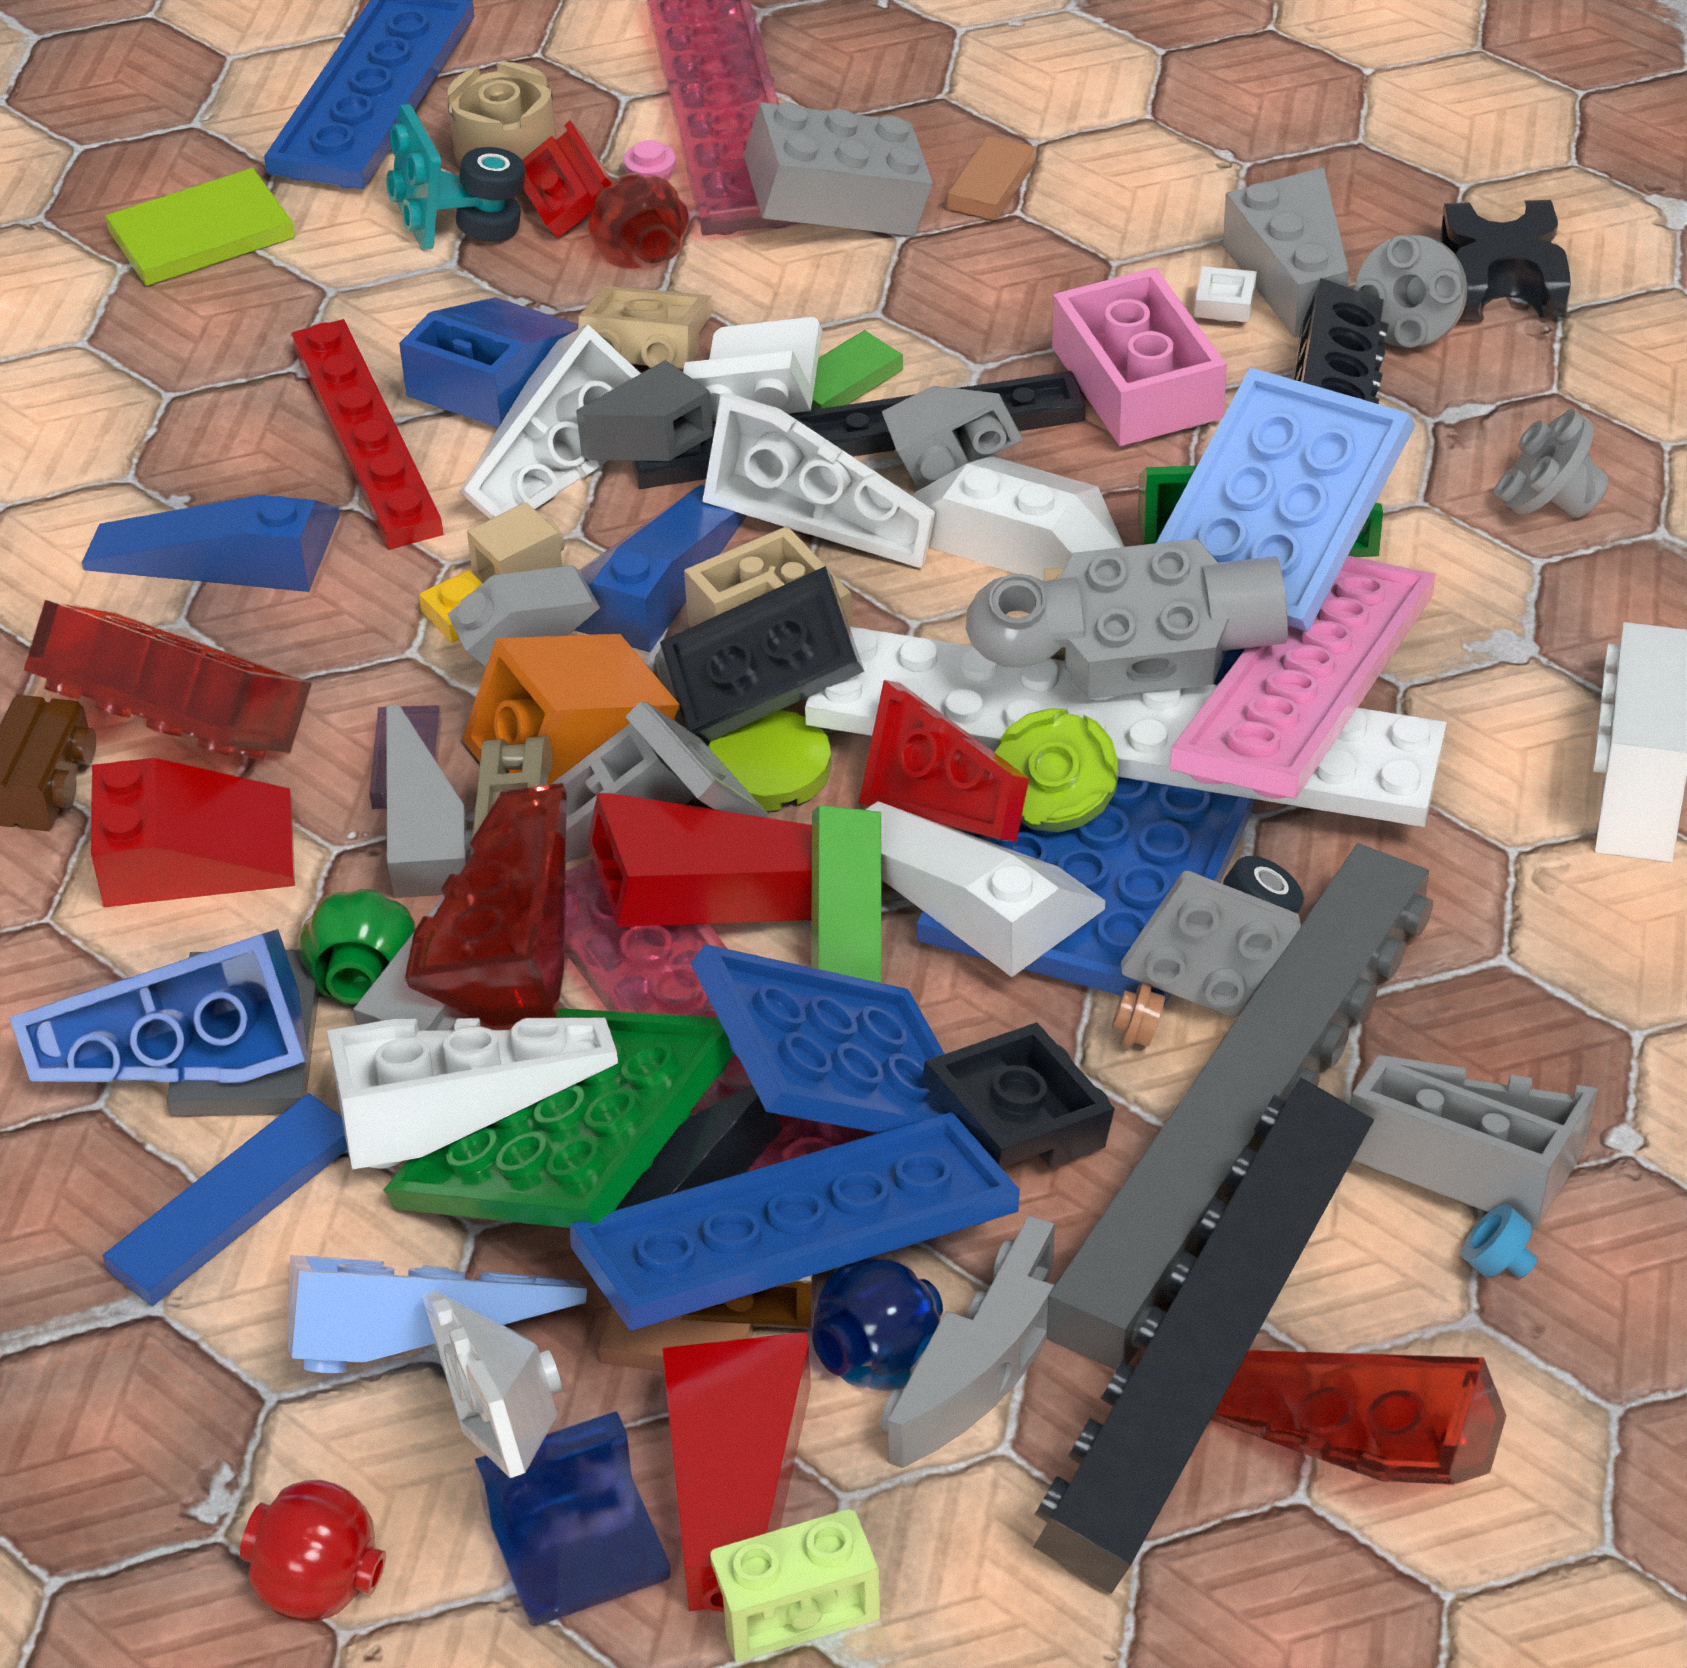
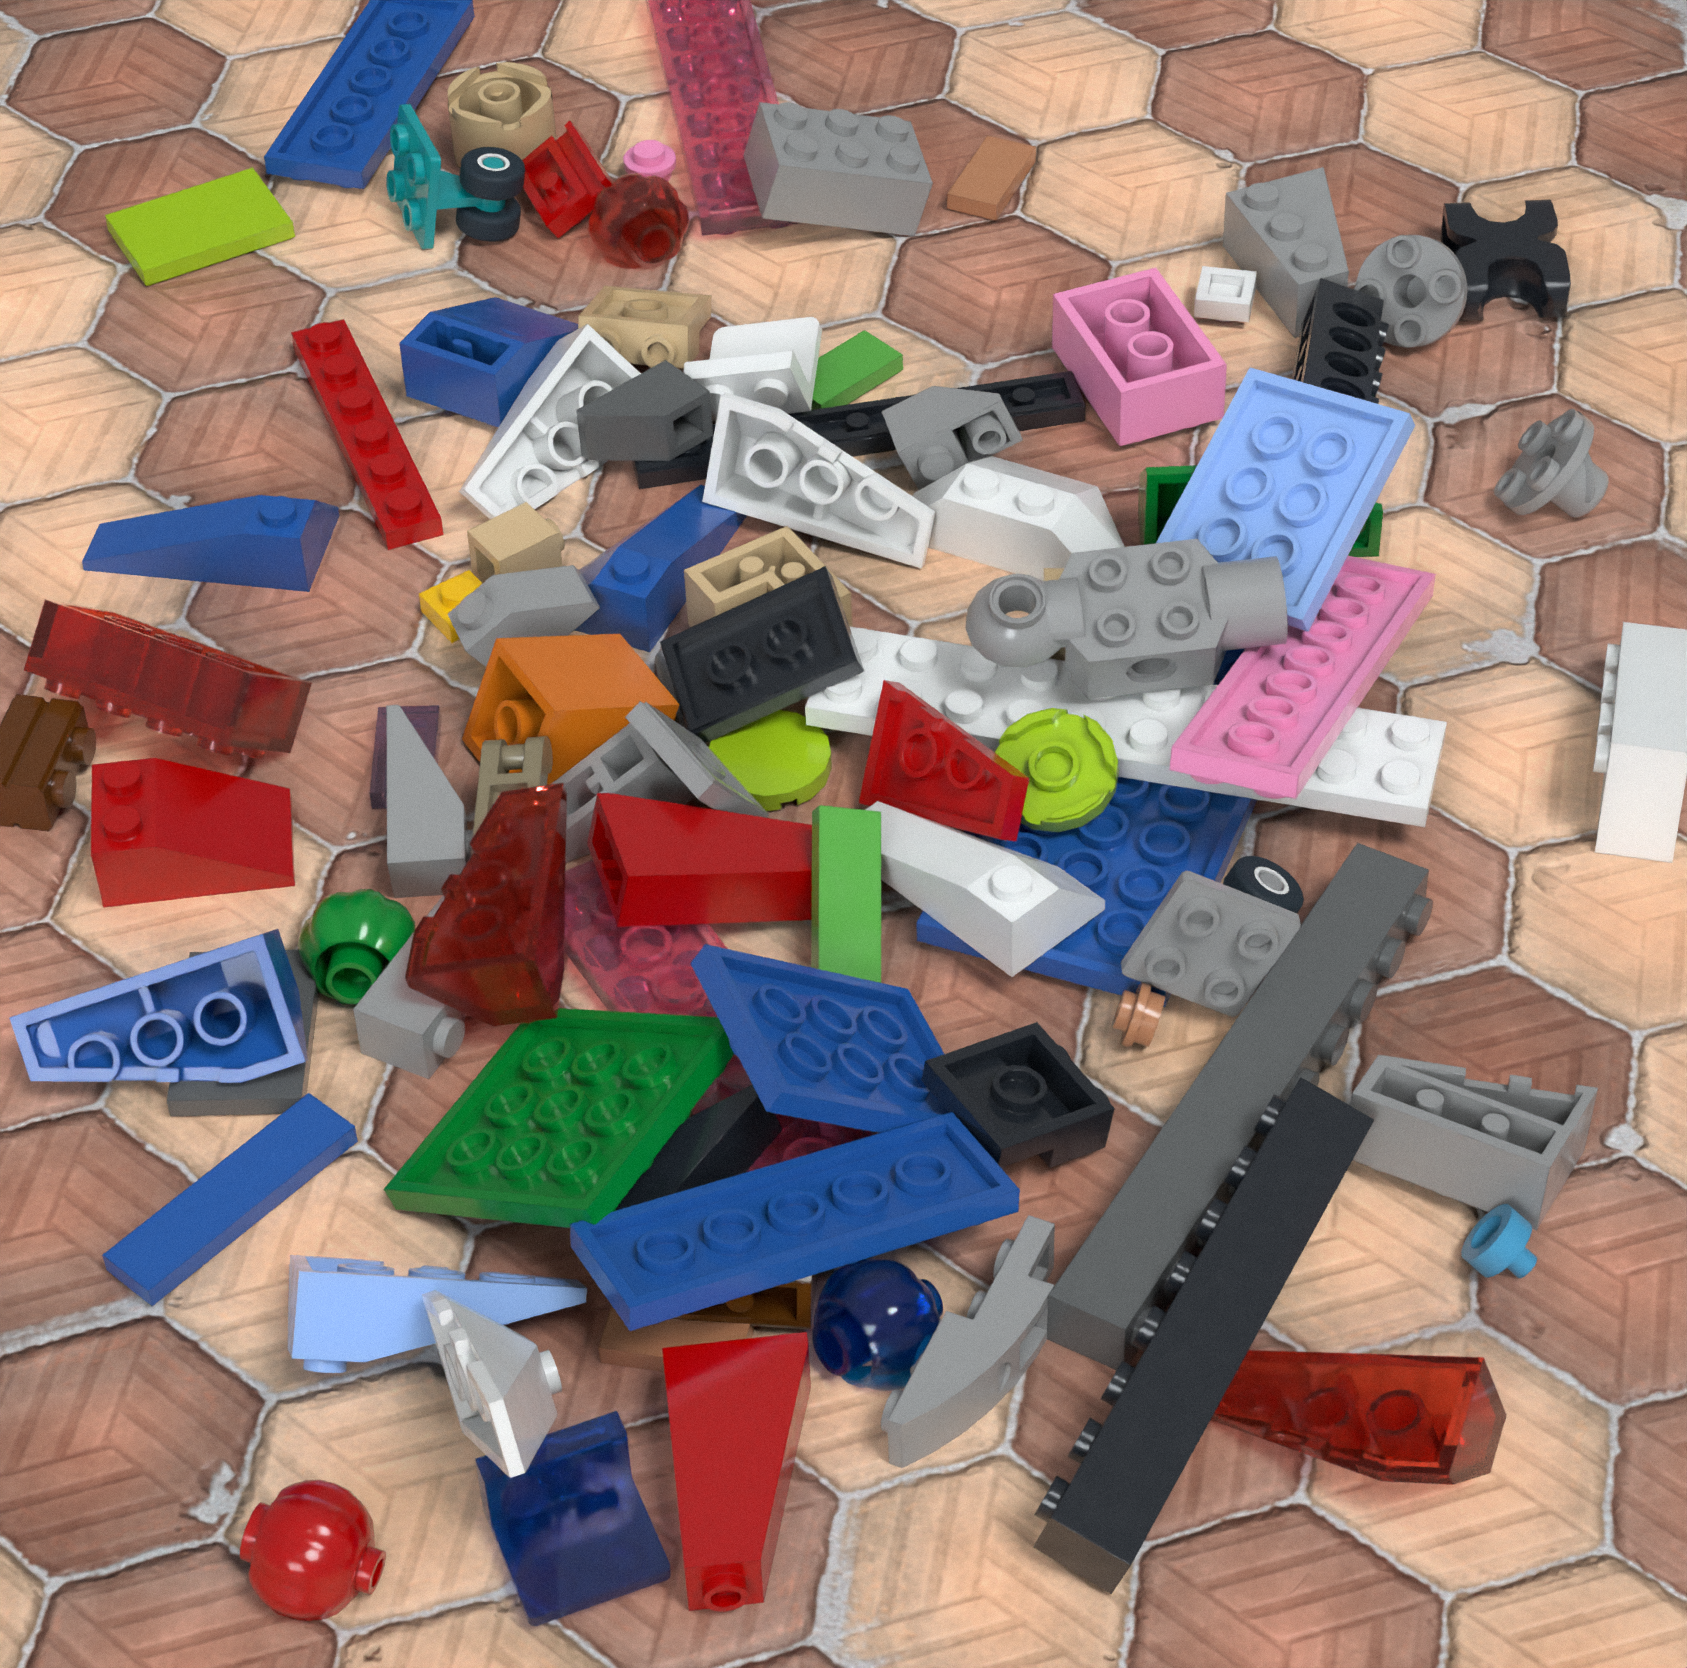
(426, 1088): white wedge -> none
(796, 1584): yellowish green bracket -> none

